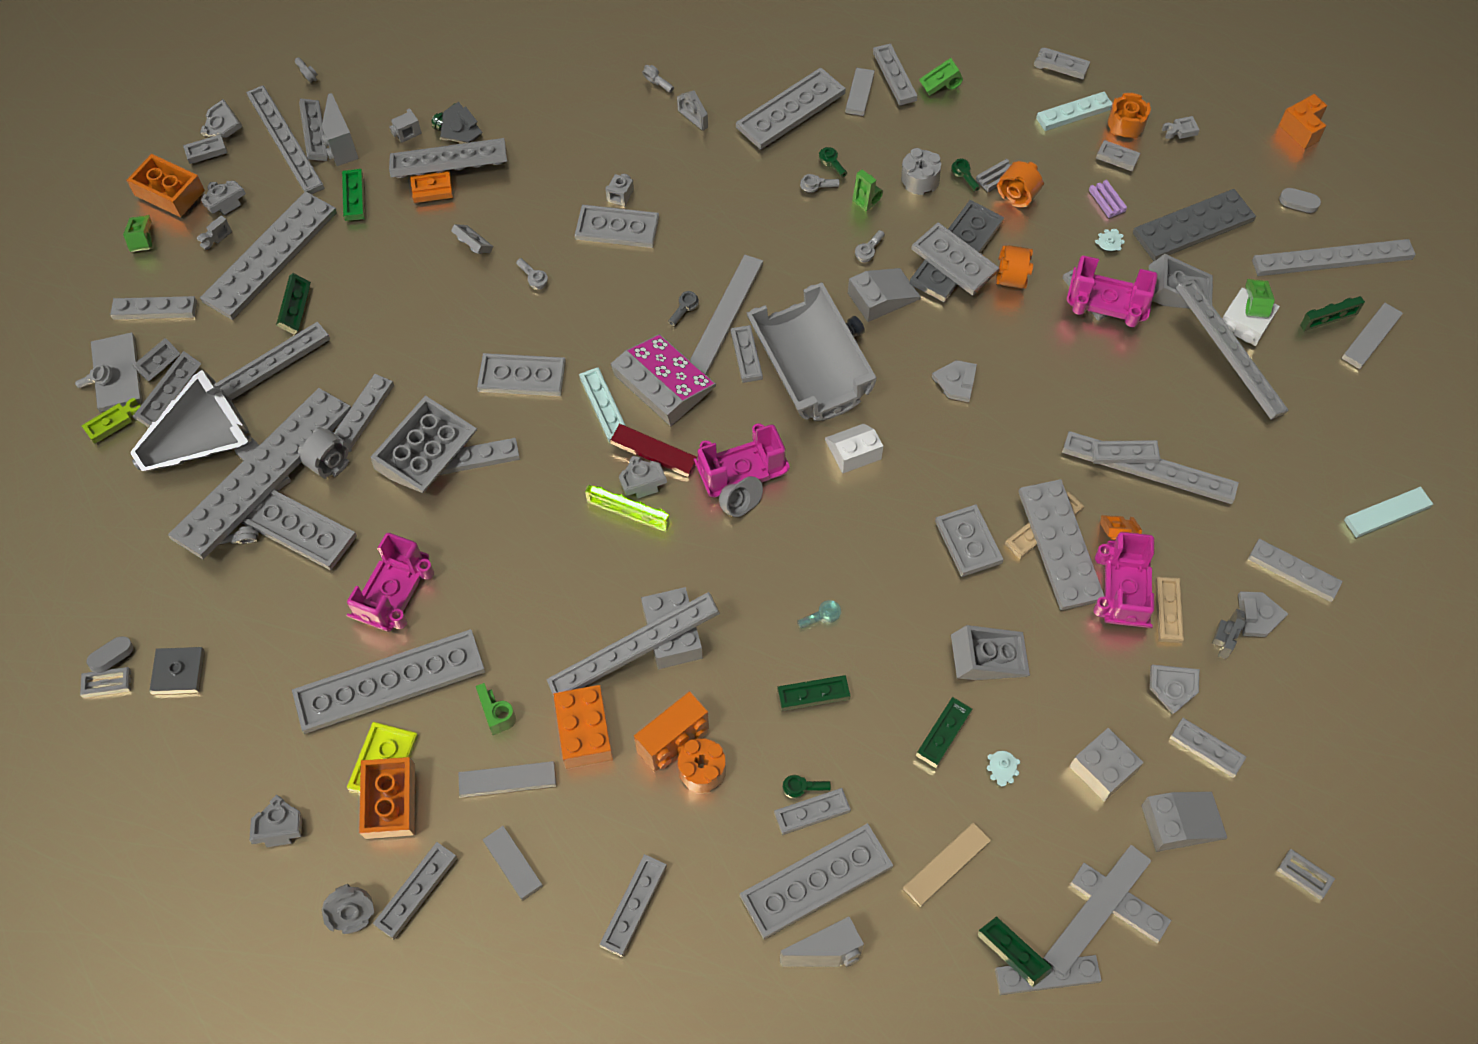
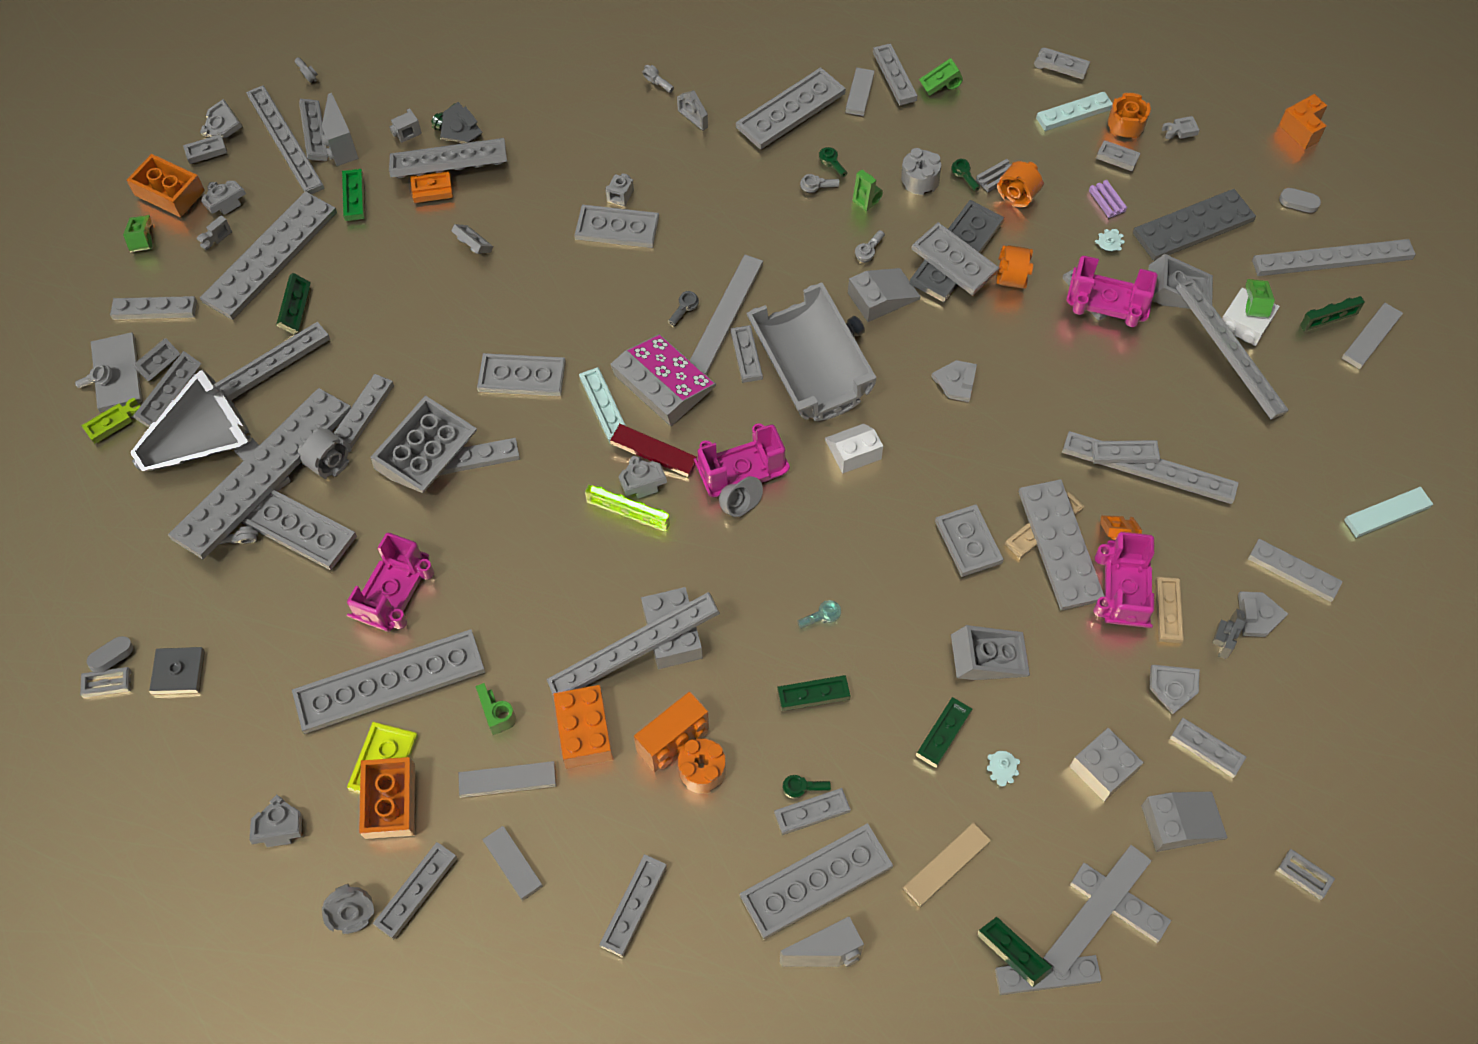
(536, 278): light grey plate -> none

